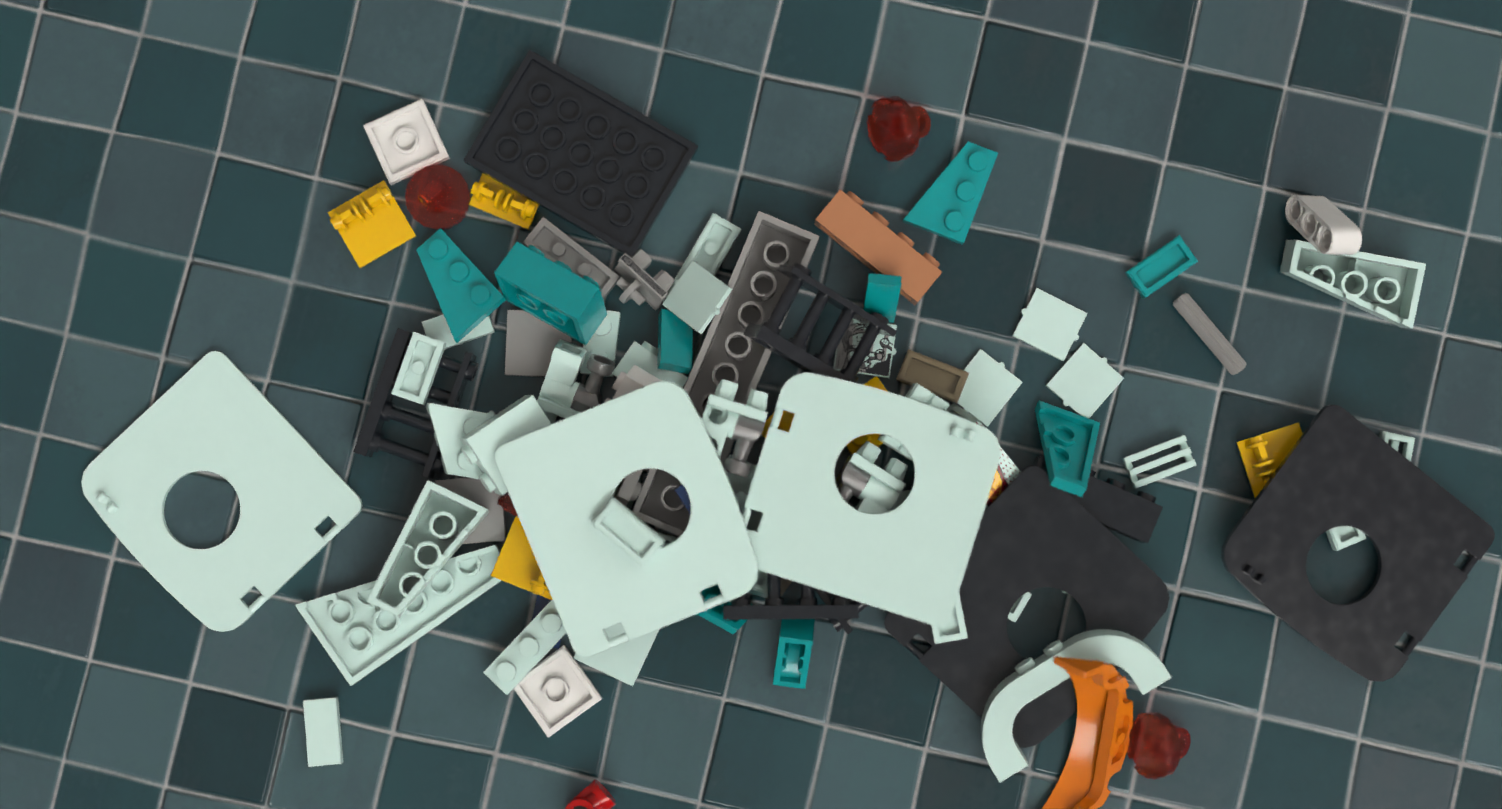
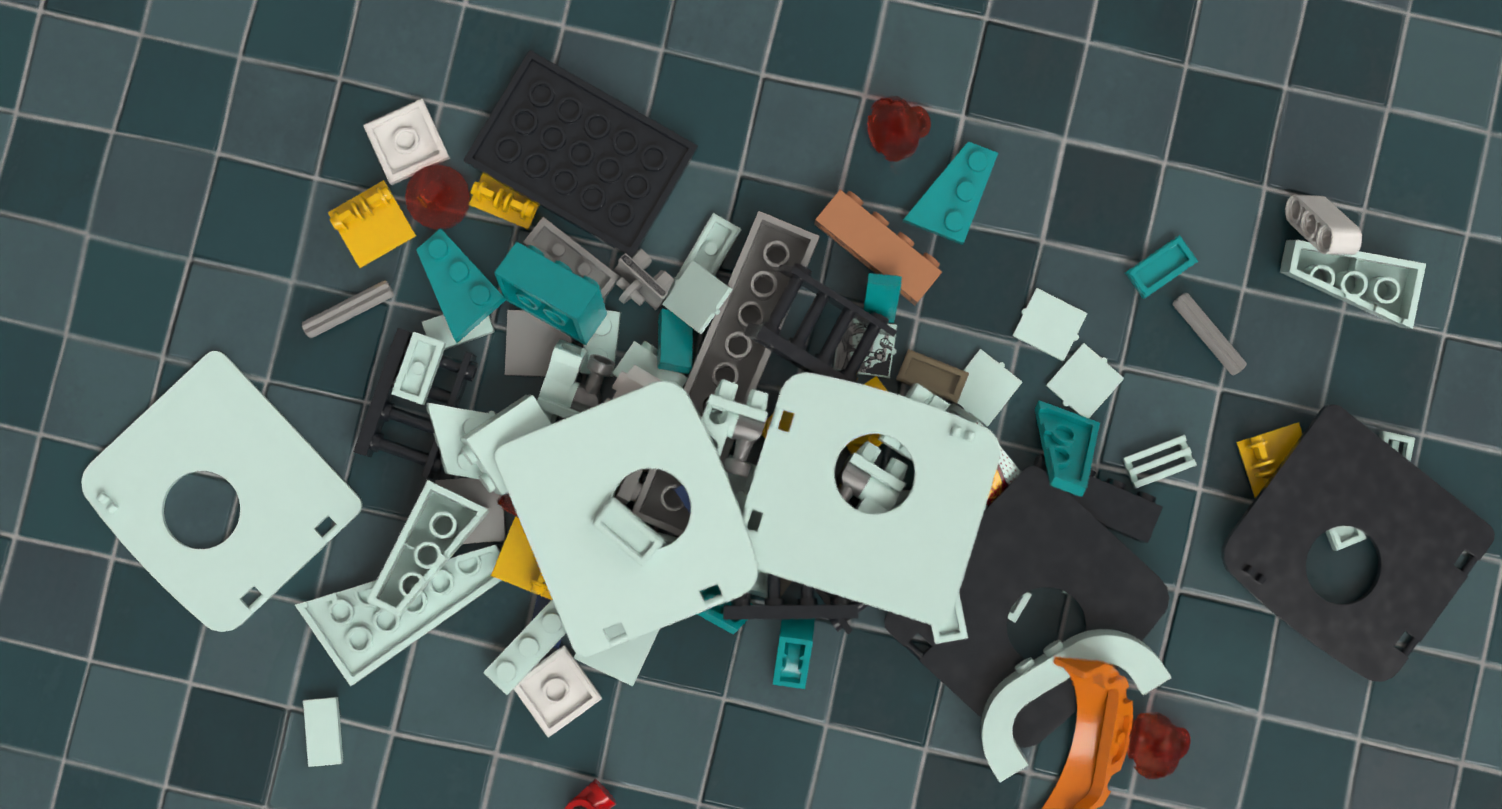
(347, 309): none -> light grey axle

